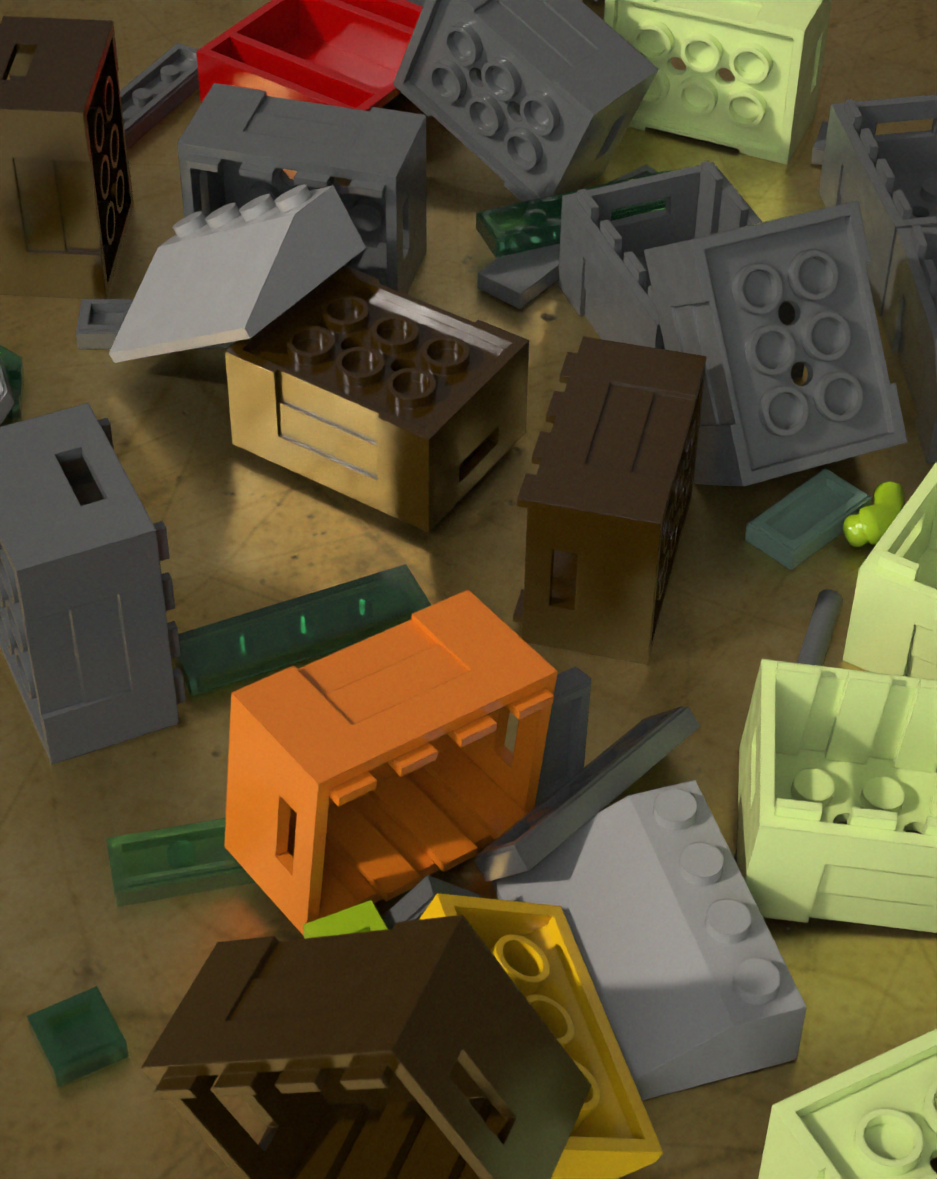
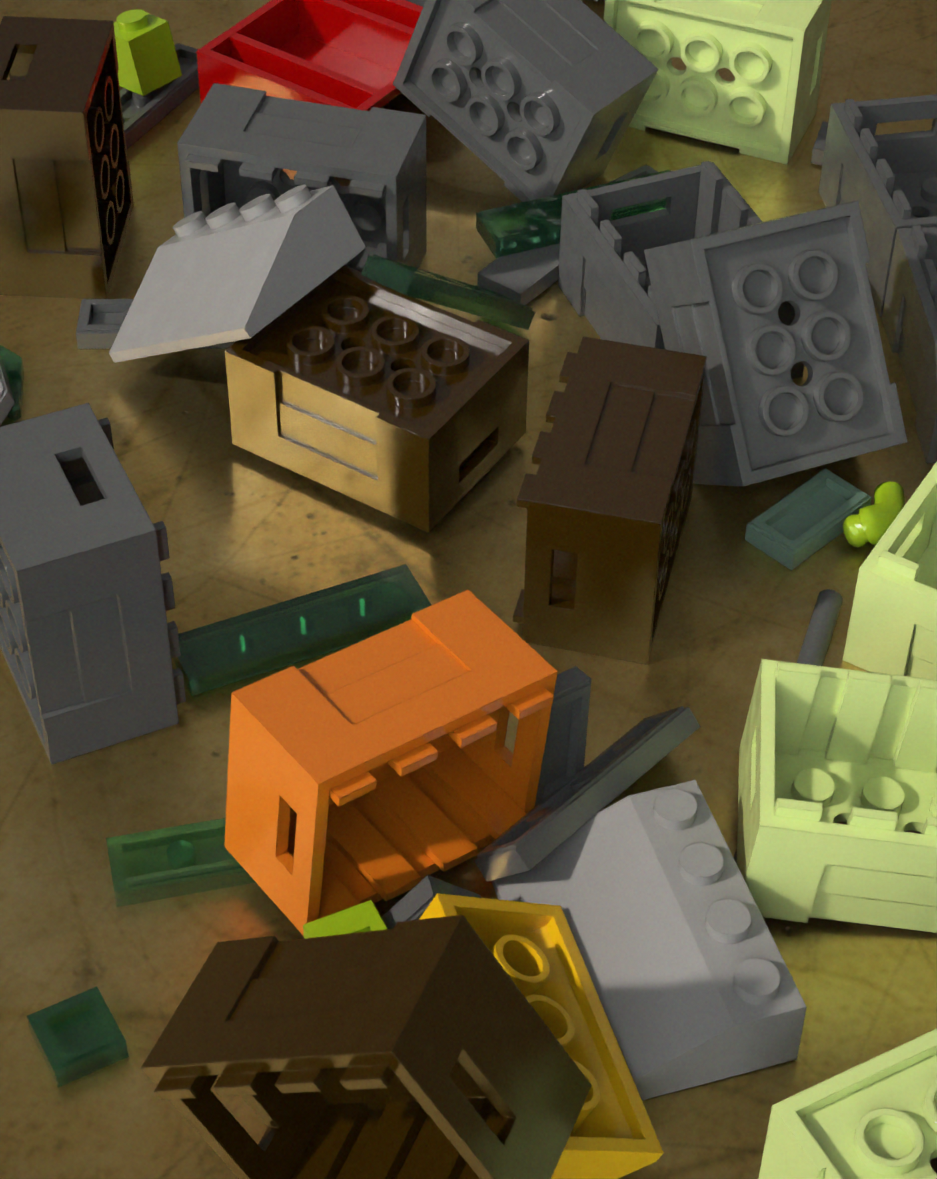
(145, 52): none -> lime slope
(447, 291): none -> clear green tile

